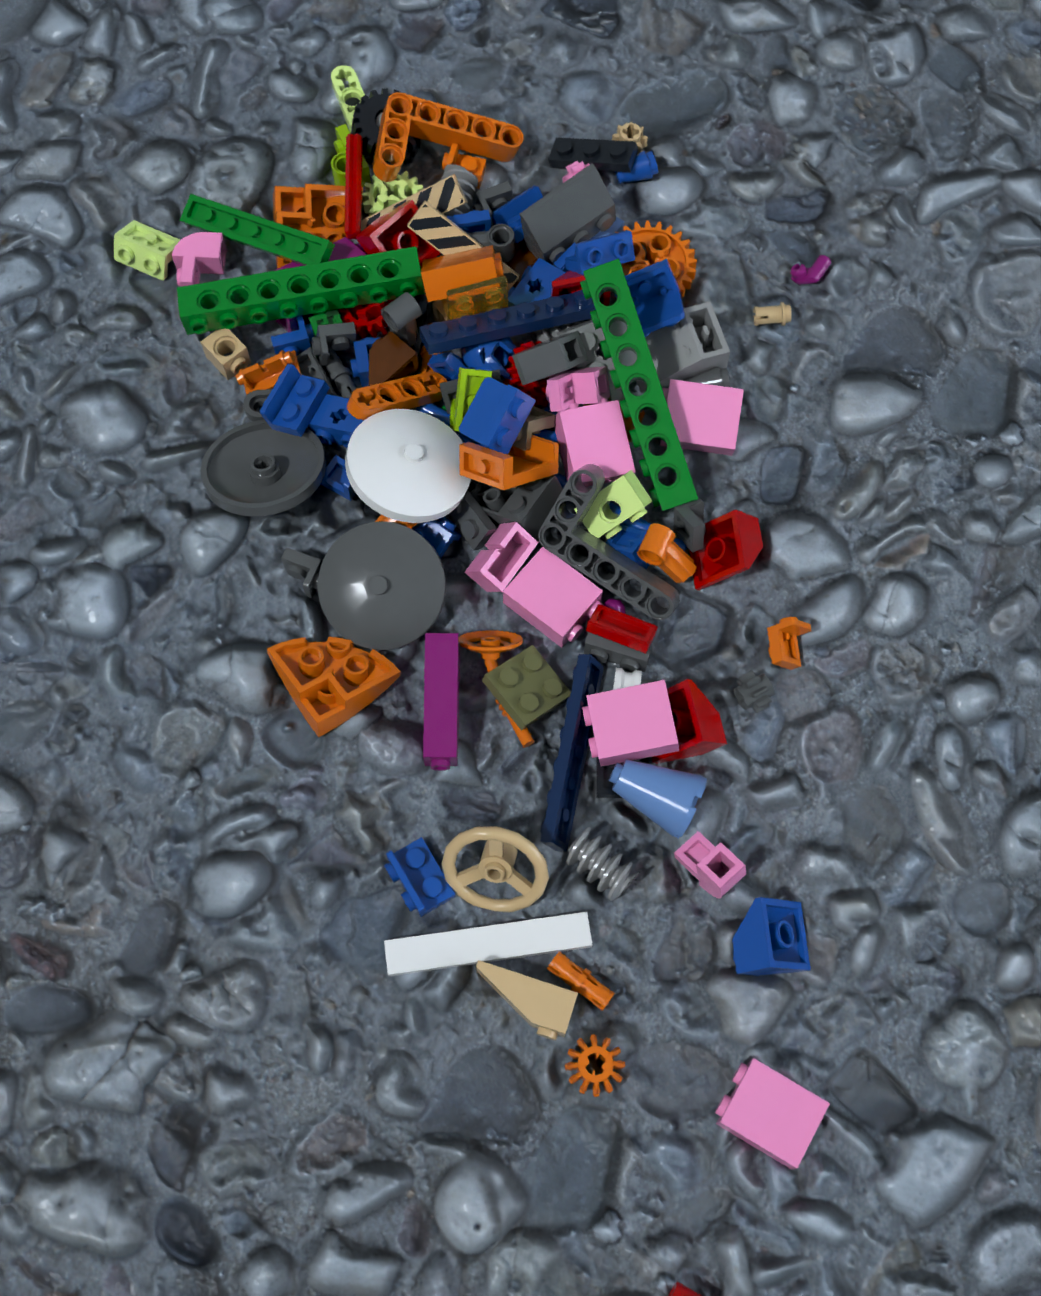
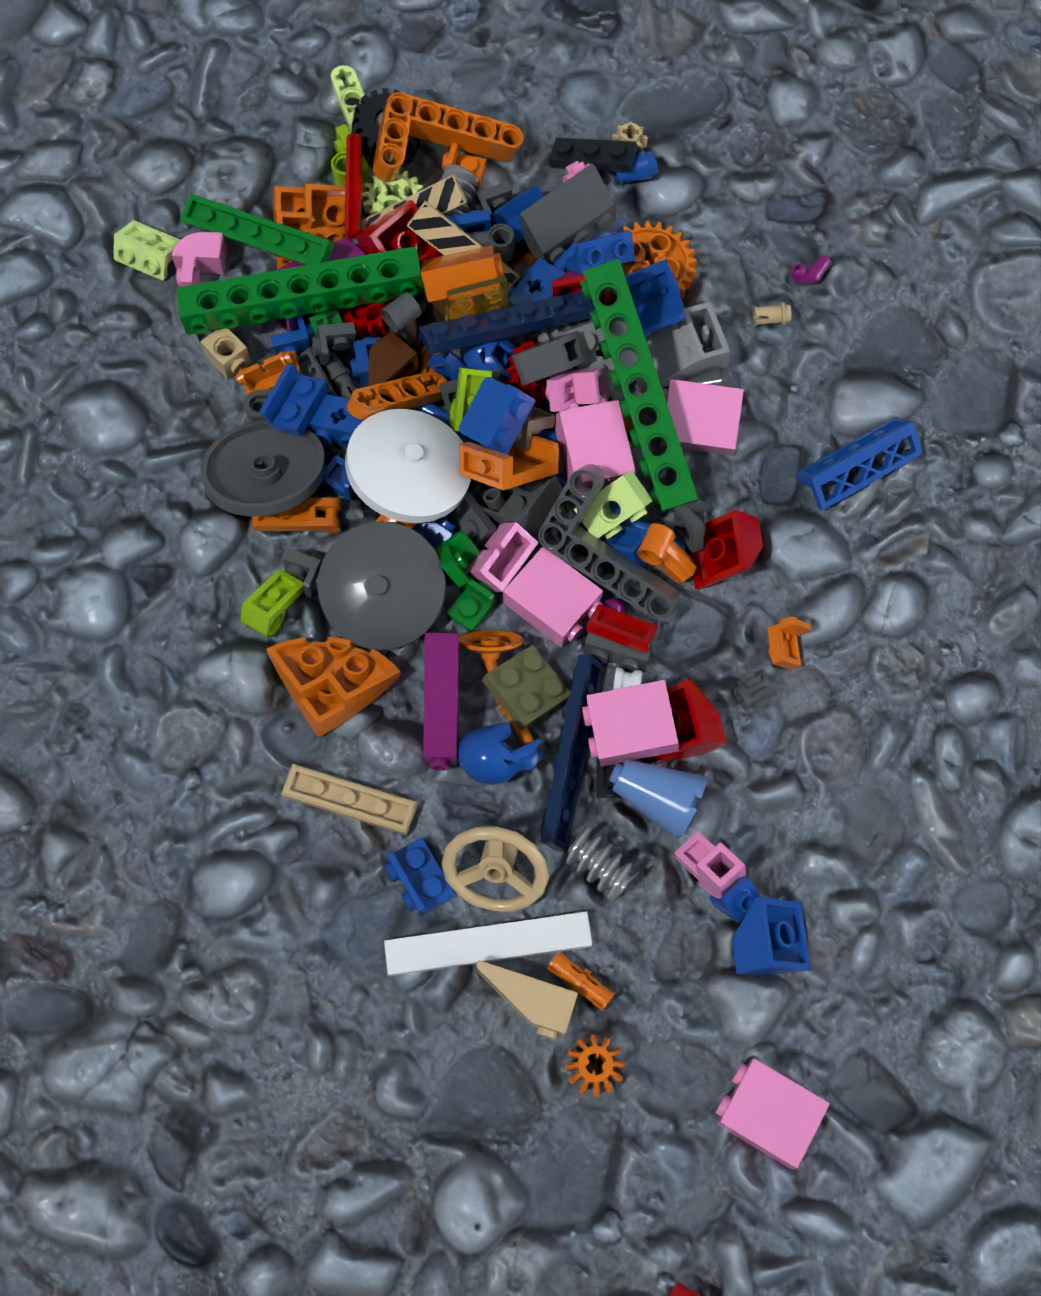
(267, 605): none -> lime plate
(303, 517): none -> orange plate
(349, 799): none -> tan tile
(455, 555): none -> green bracket
(472, 605): none -> green bracket
(492, 761): none -> blue helmet
(737, 899): none -> blue bracket
(858, 451): none -> blue fence

